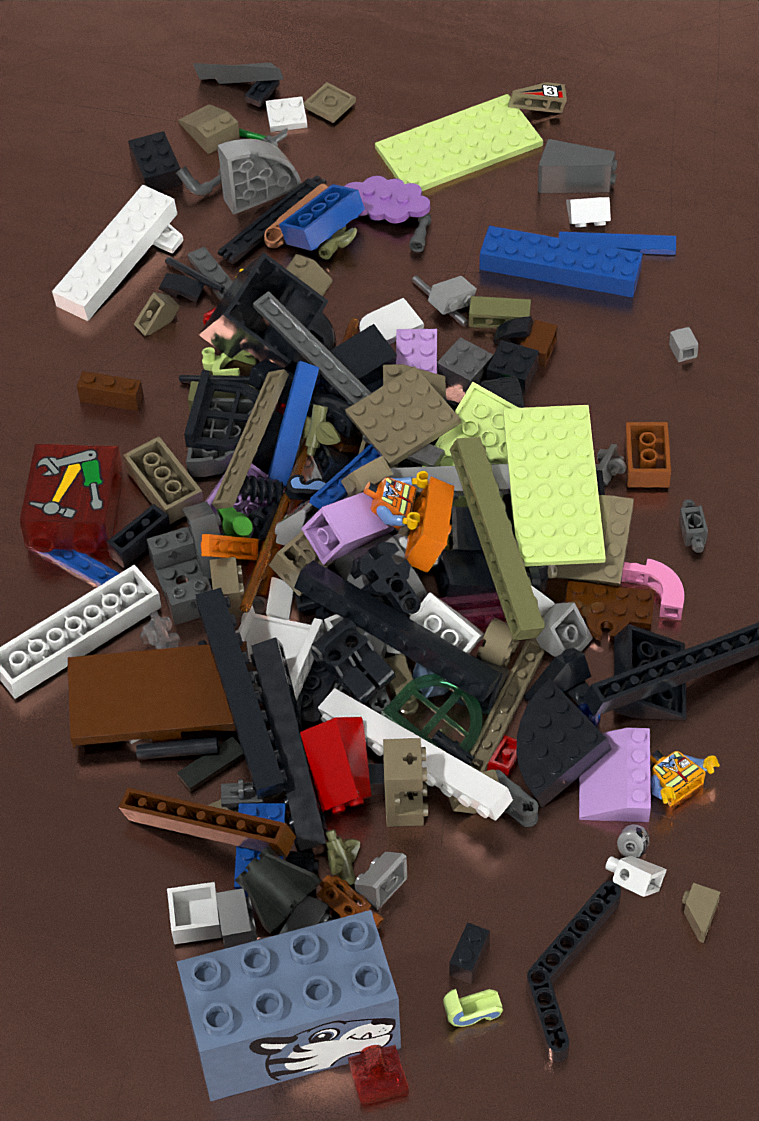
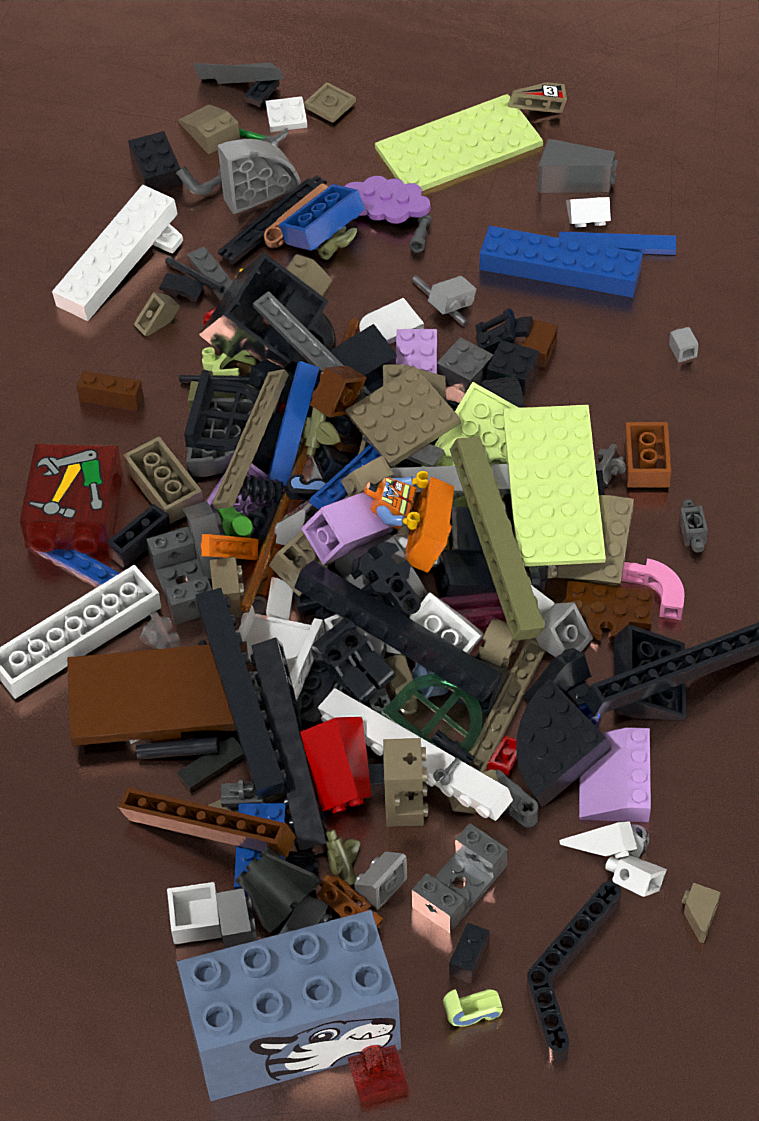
(337, 390): none -> reddish brown brick
(441, 772): none -> dark grey hand
(476, 862): none -> dark grey plate
(490, 339): none -> black plate
(493, 311): olive brick -> none
(606, 841): none -> white slope
(678, 775): torso -> none

